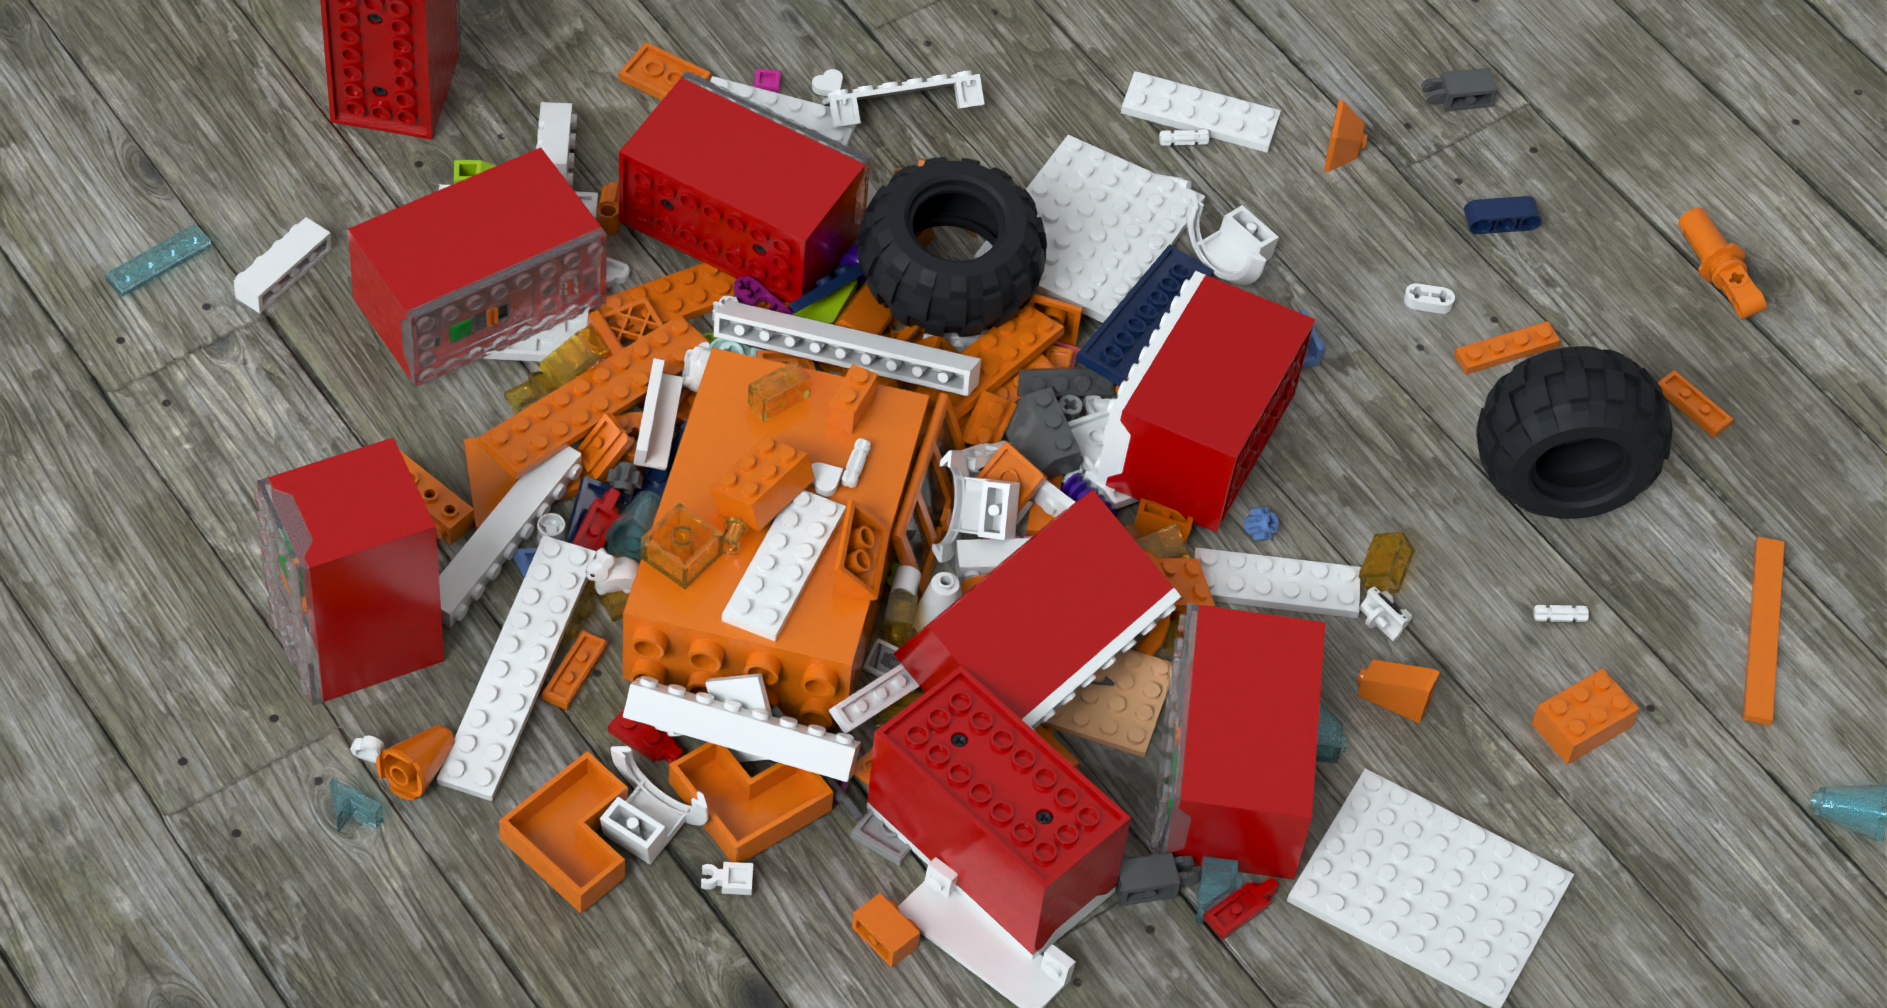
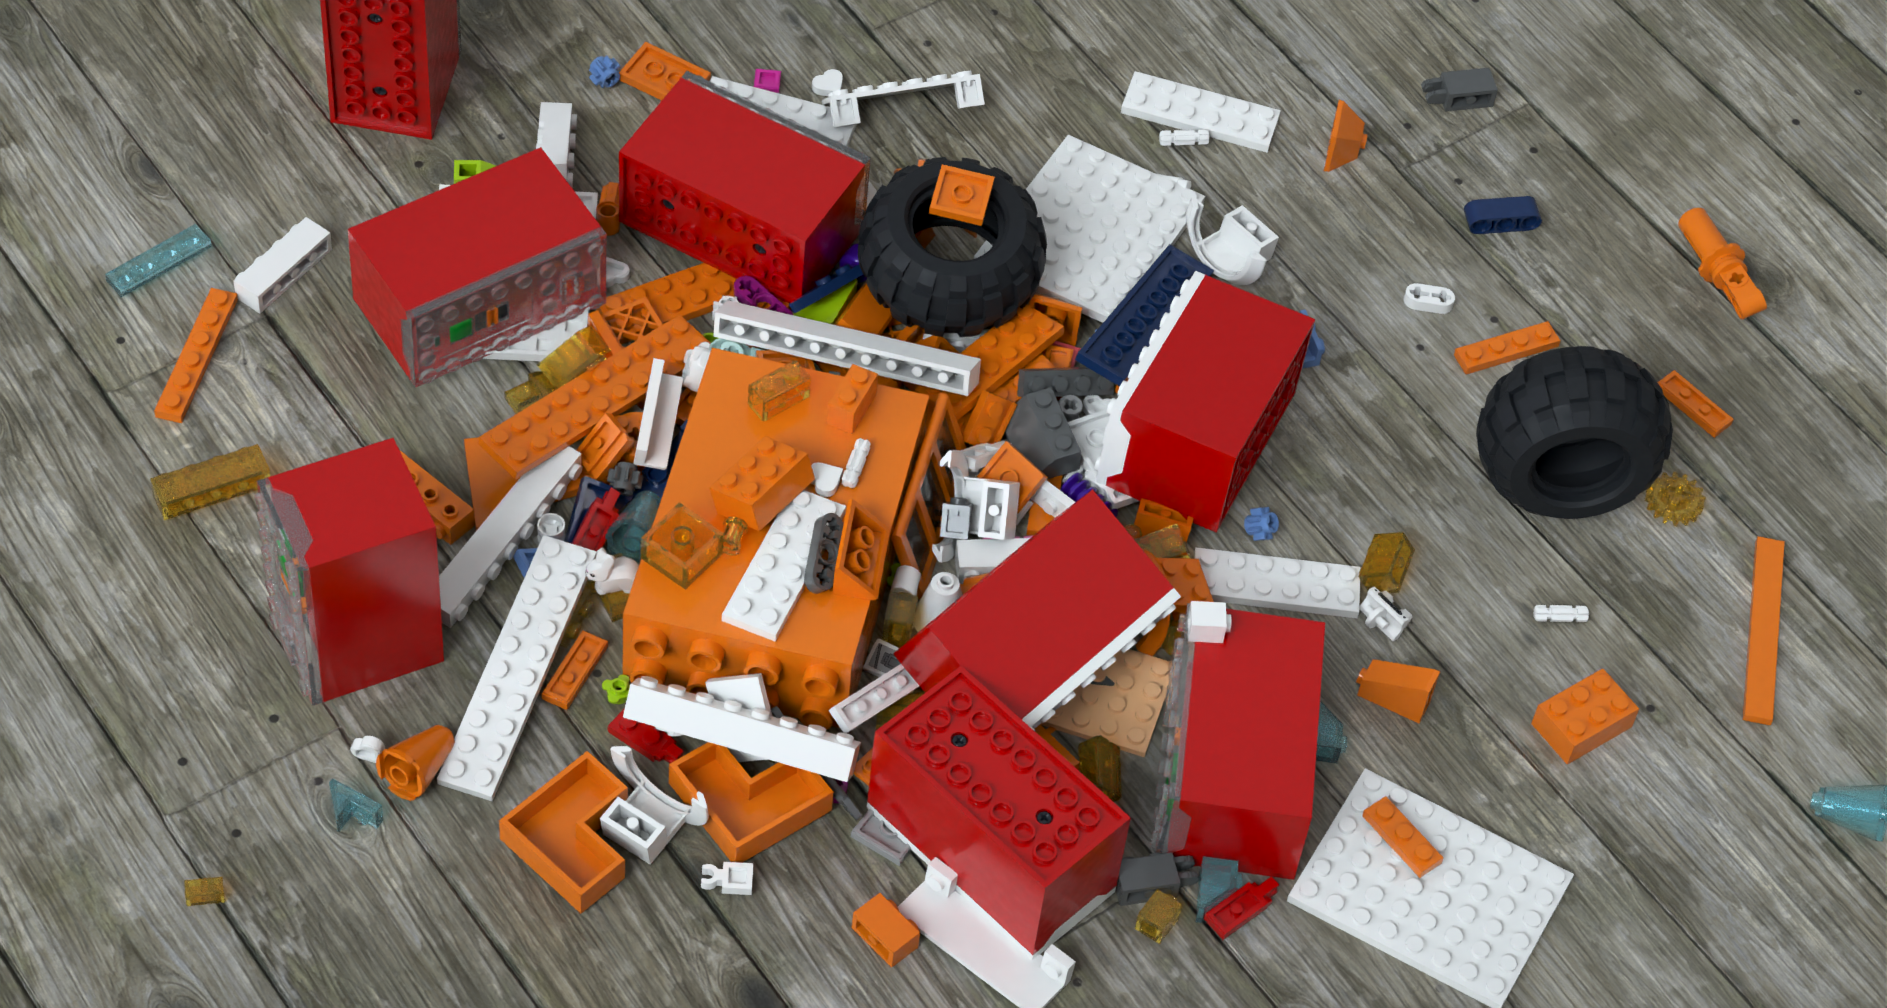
(196, 355): none -> orange plate
(204, 891): none -> clear yellow piece
(209, 481): none -> clear yellow brick
(604, 71): none -> medium blue gear
(617, 696): none -> lime plate
(815, 561): none -> dark grey beam
(956, 518): none -> bracket
(961, 195): none -> orange plate
(1101, 765): none -> clear yellow brick
(1158, 916): none -> clear yellow brick
(1208, 622): none -> white brick
(1402, 837): none -> orange plate
(1675, 499): none -> clear yellow gear

